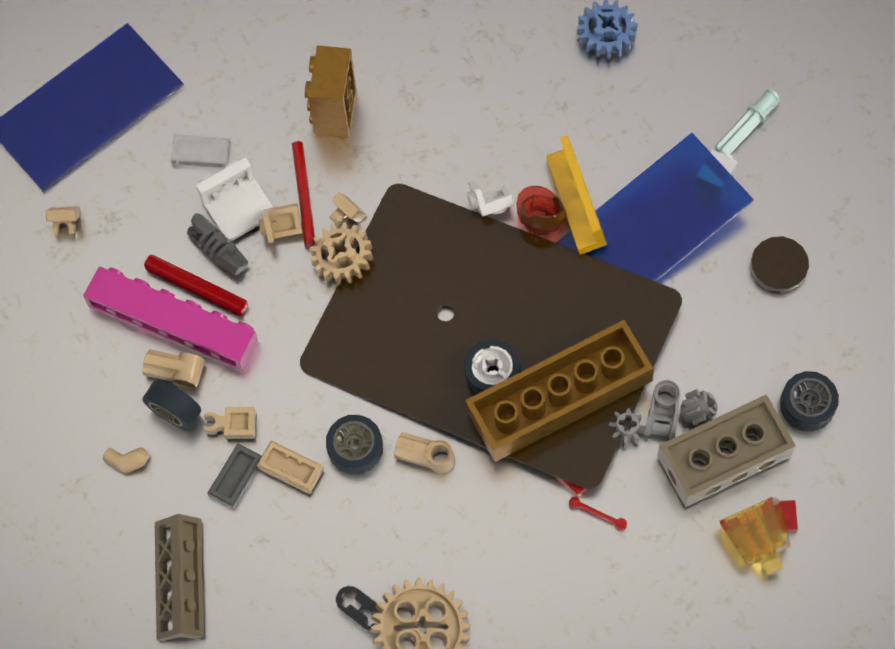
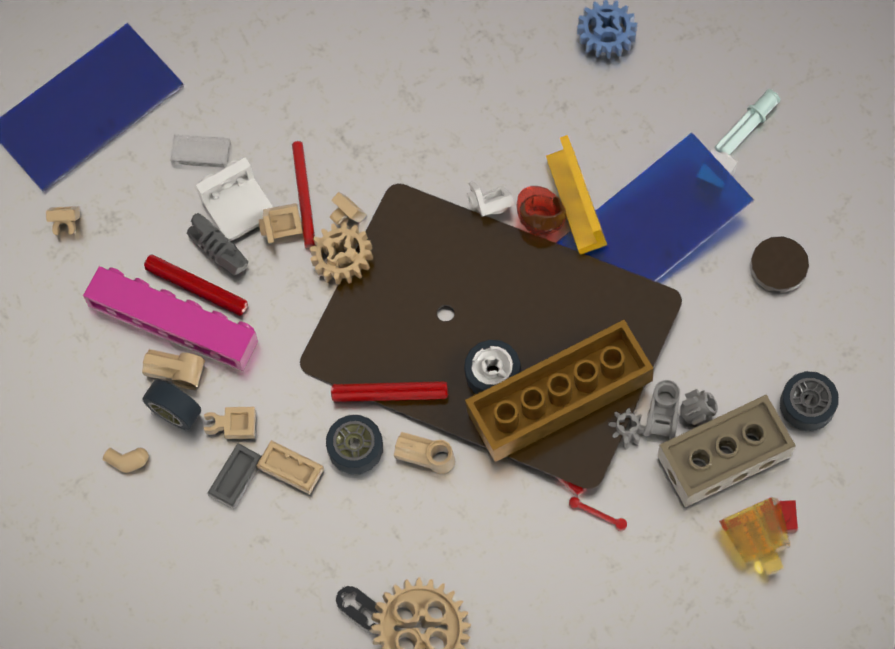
(183, 575): dark tan fence -> none
(331, 91): pearl gold brick -> none
(389, 391): none -> red axle

